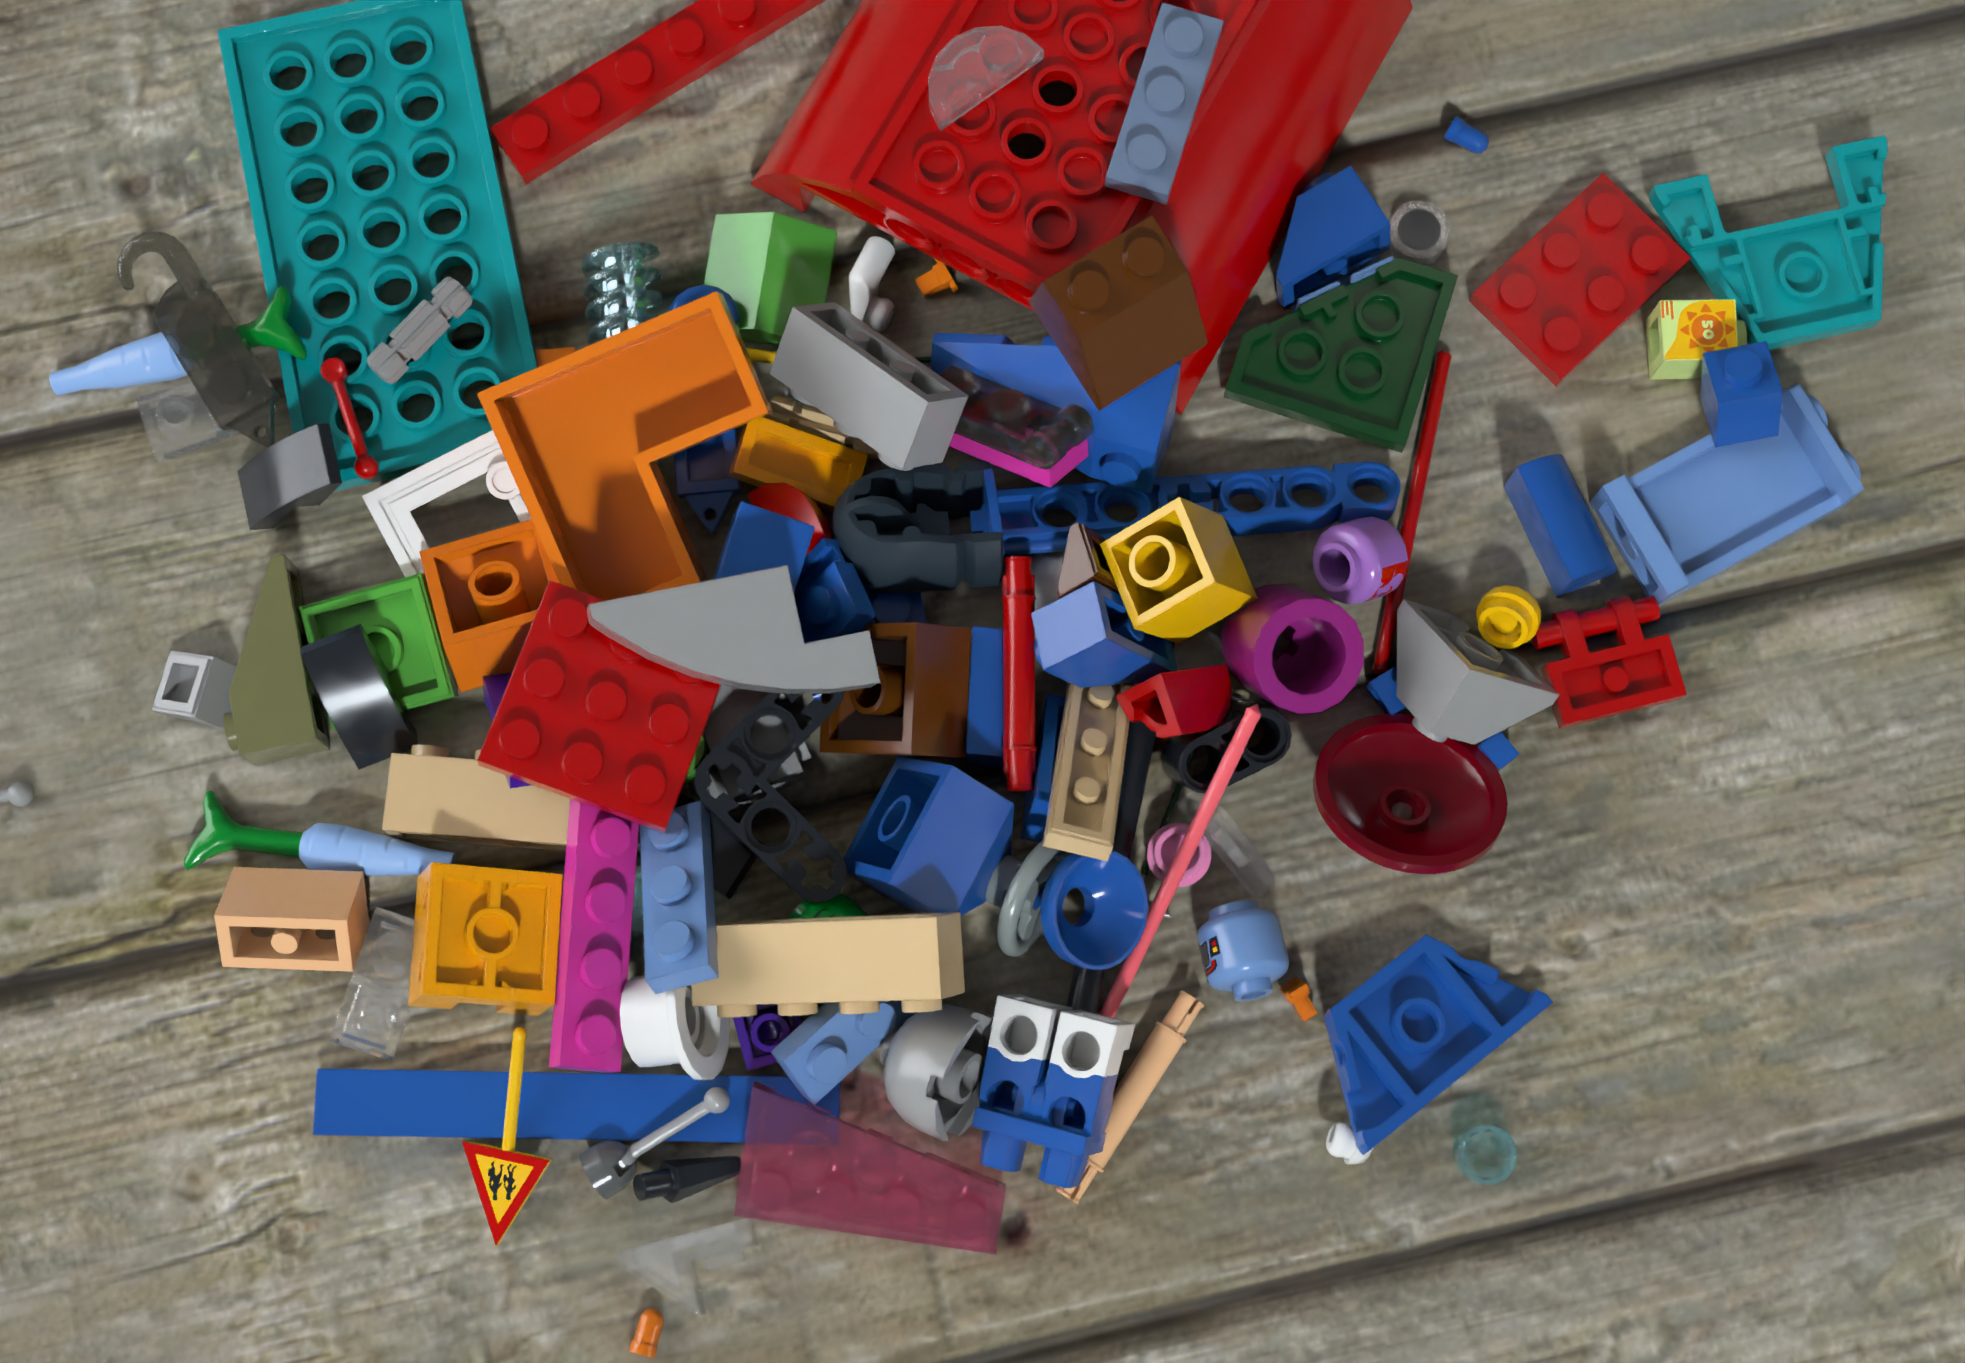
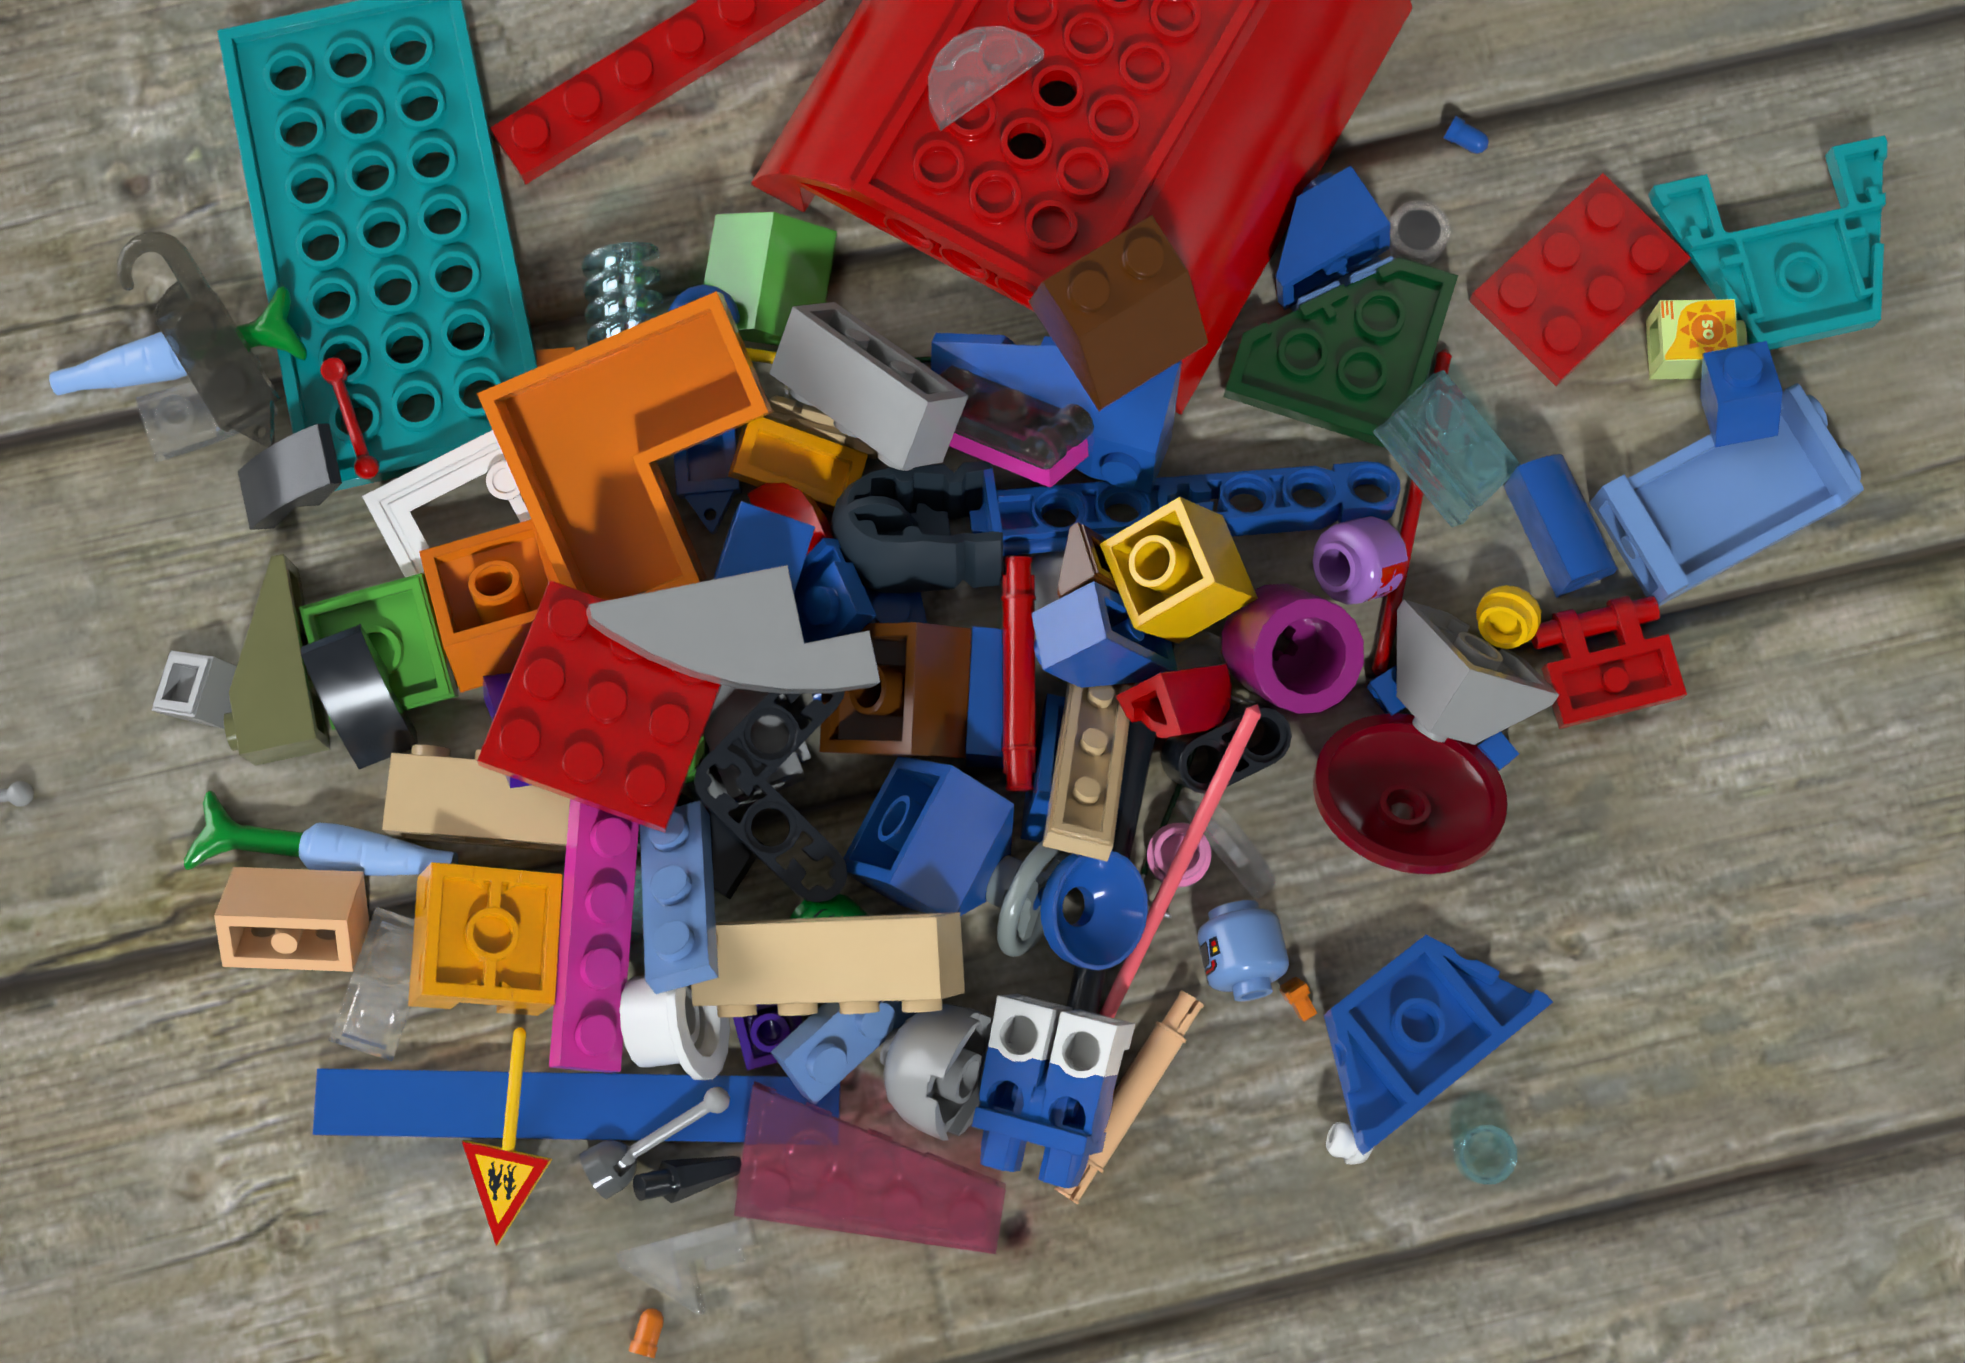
(419, 330): light grey axle -> none
(865, 281): white arm -> none
(936, 280): orange piece -> none
(1164, 103): sand blue plate -> none
(1447, 448): none -> clear light blue plate

